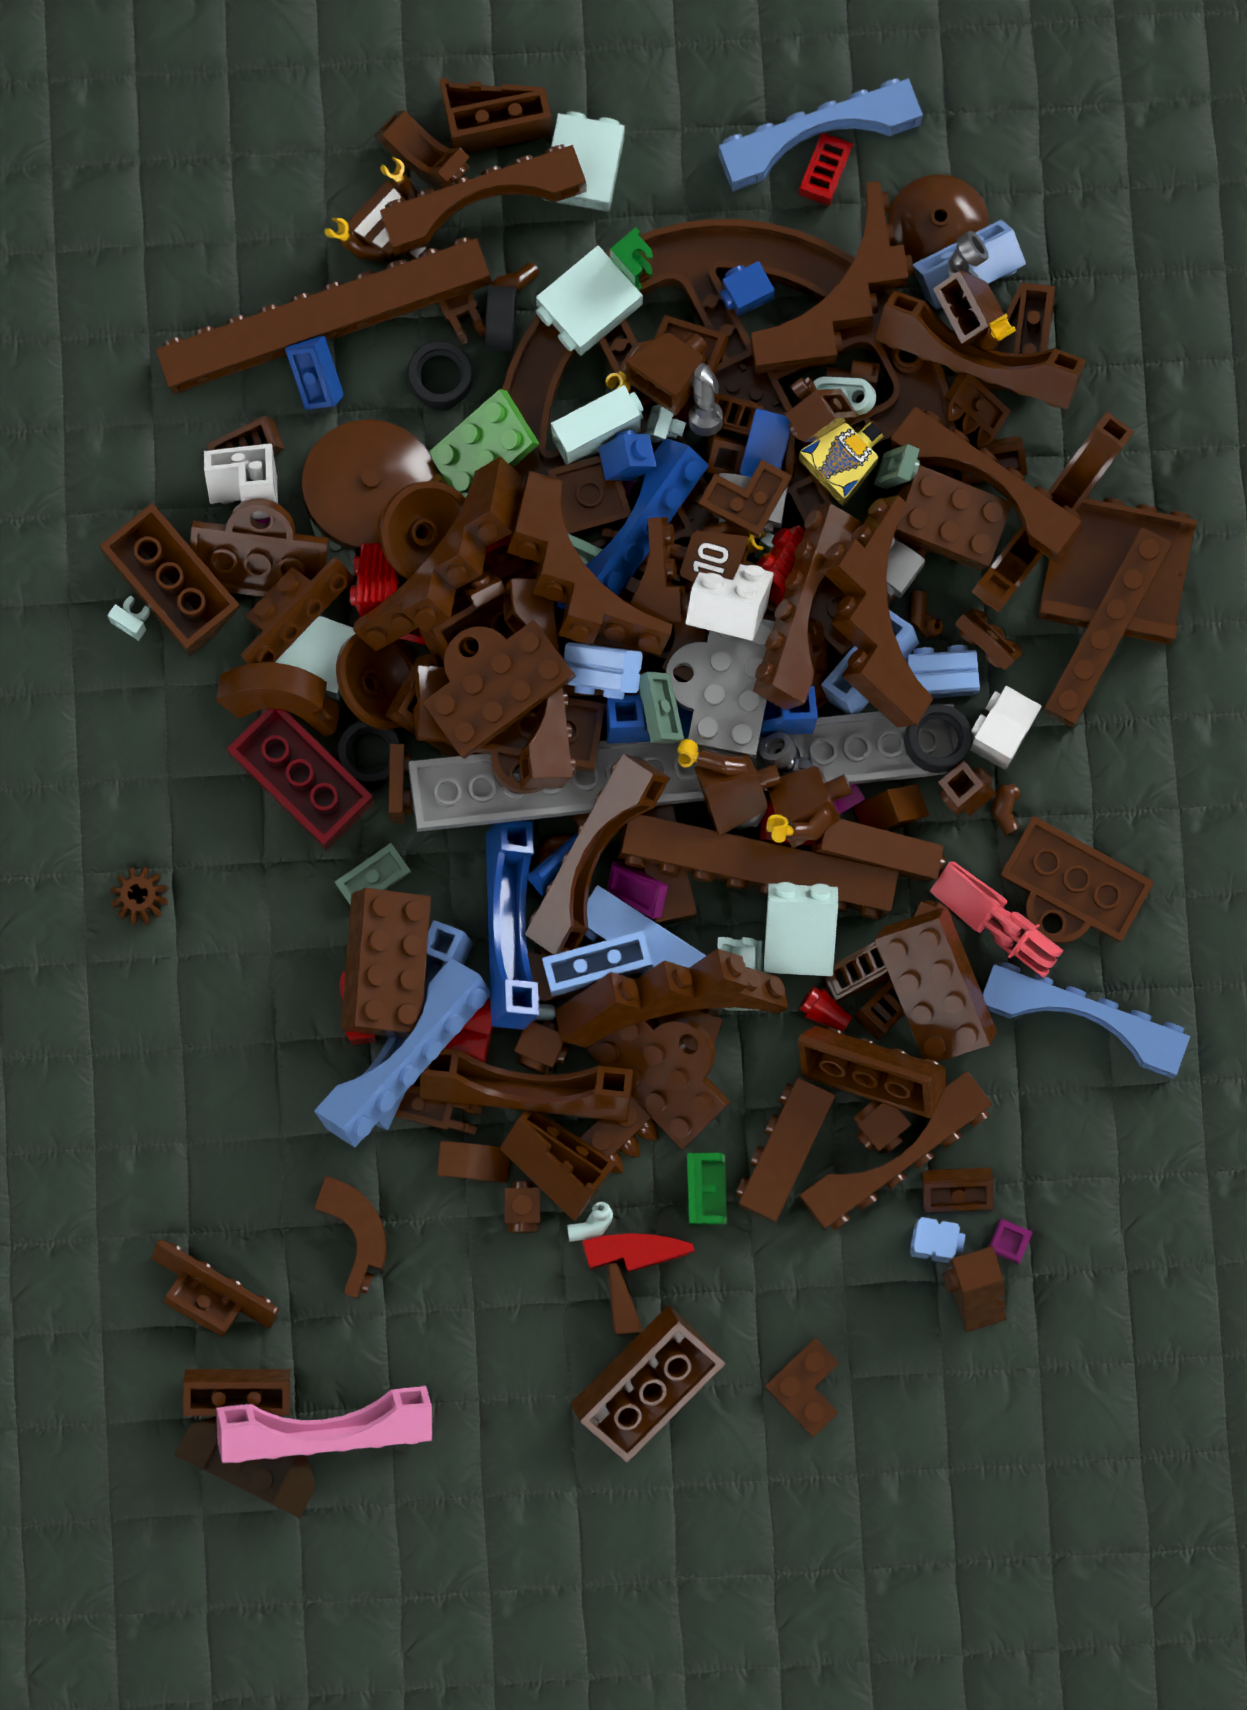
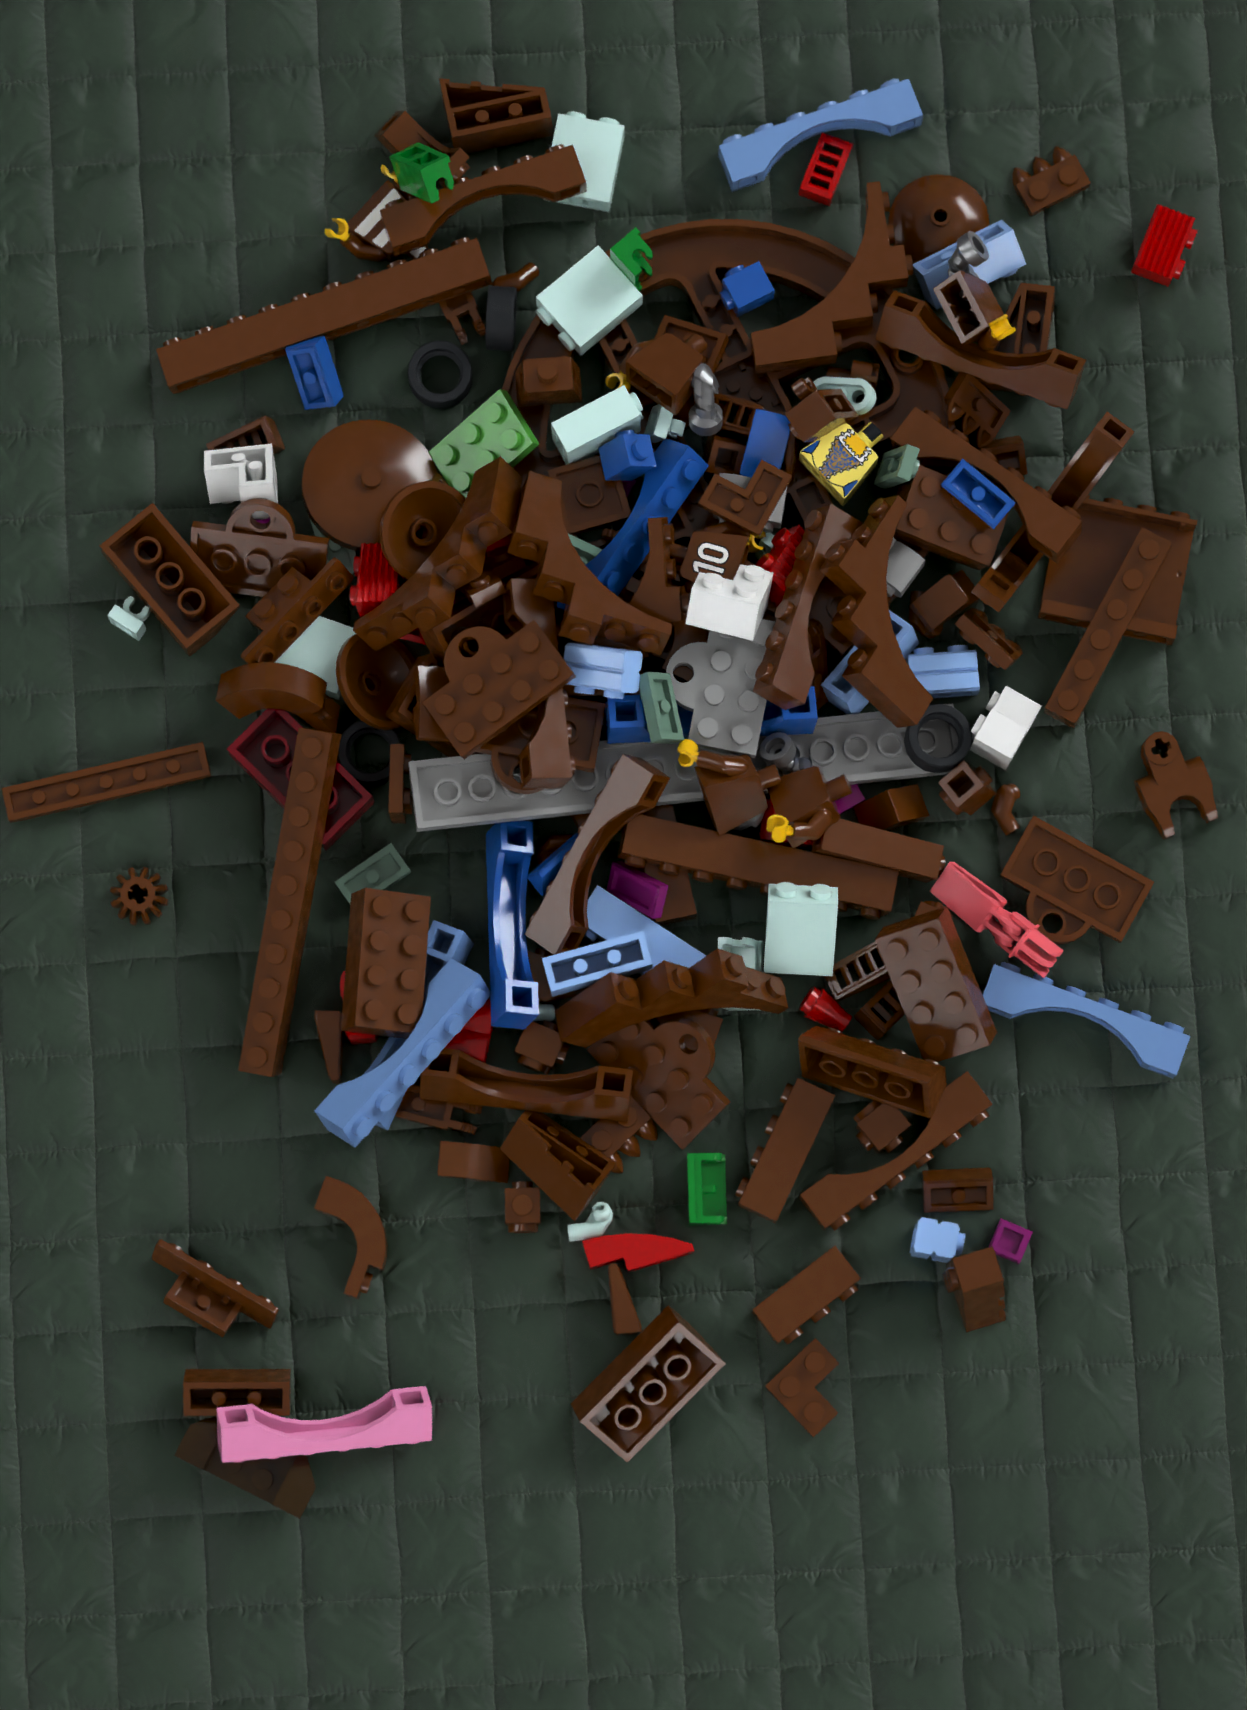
(106, 782): none -> reddish brown plate
(289, 902): none -> reddish brown brick
(331, 1041): none -> reddish brown slope
(419, 169): none -> green hinge
(548, 381): none -> reddish brown torso
(807, 1296): none -> reddish brown brick
(944, 600): none -> reddish brown slope
(978, 494): none -> blue slope
(1049, 182): none -> reddish brown plate
(1163, 246): none -> red brick
(1172, 780): none -> reddish brown piece

